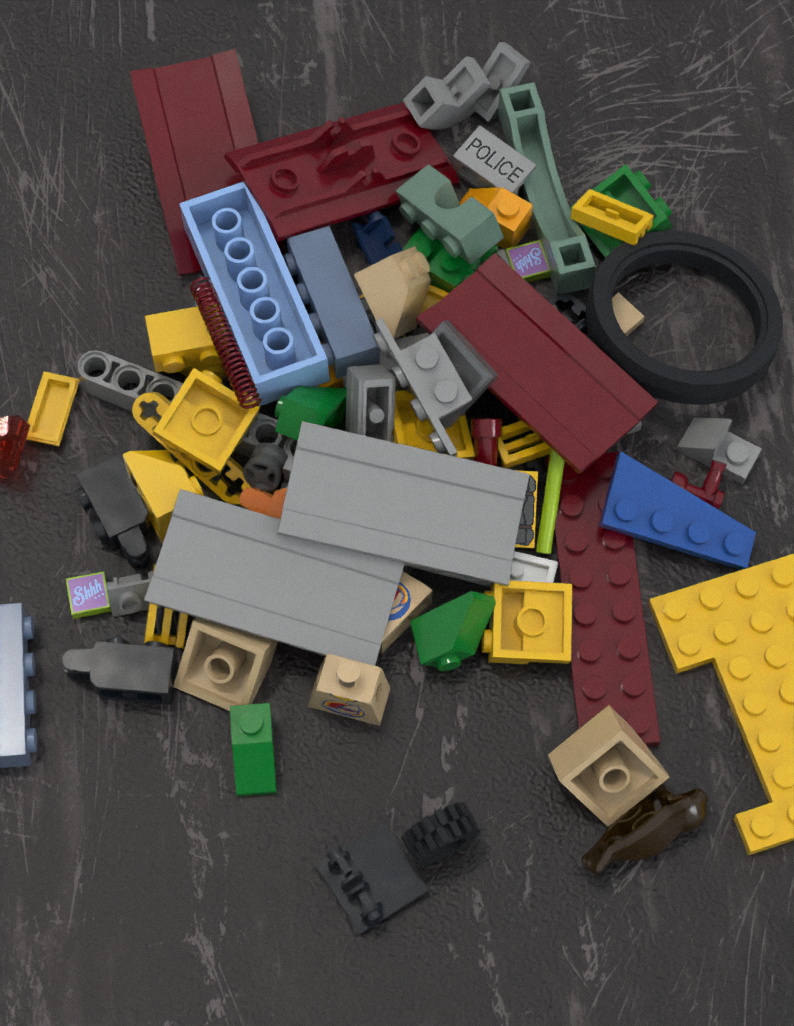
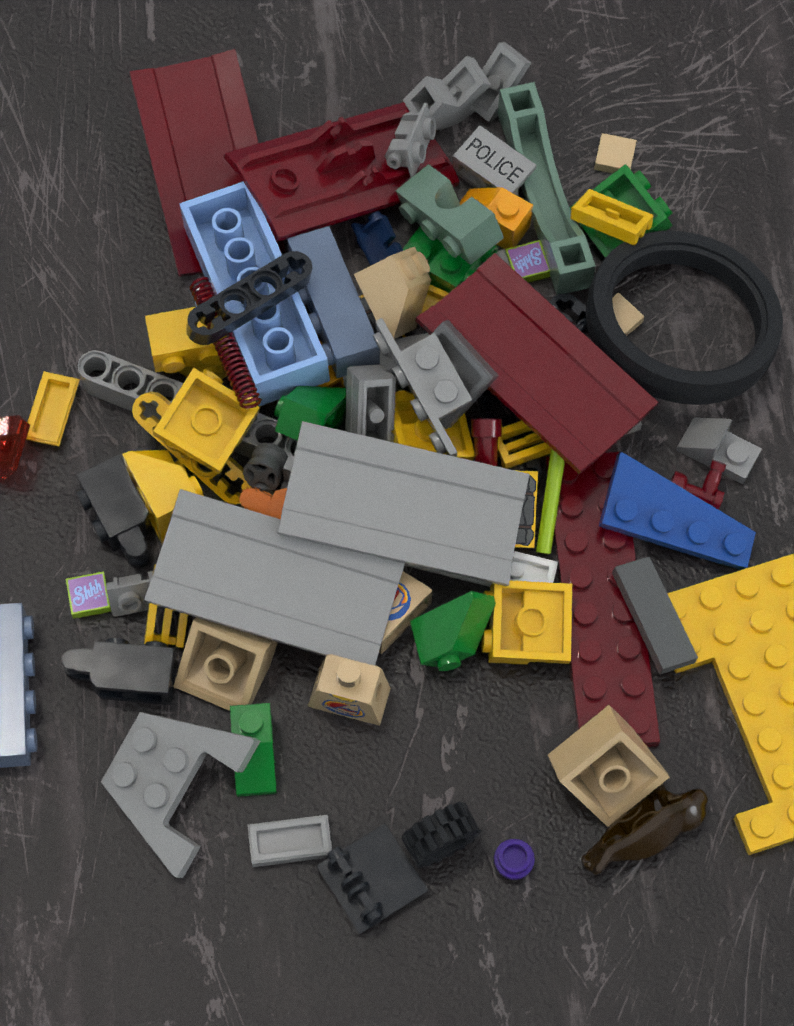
(155, 772): none -> light grey wing
(252, 300): none -> black beam
(289, 840): none -> light grey tile
(411, 140): none -> light grey hinge
(514, 859): none -> dark purple plate
(614, 153): none -> tan tile
(654, 615): none -> dark grey tile

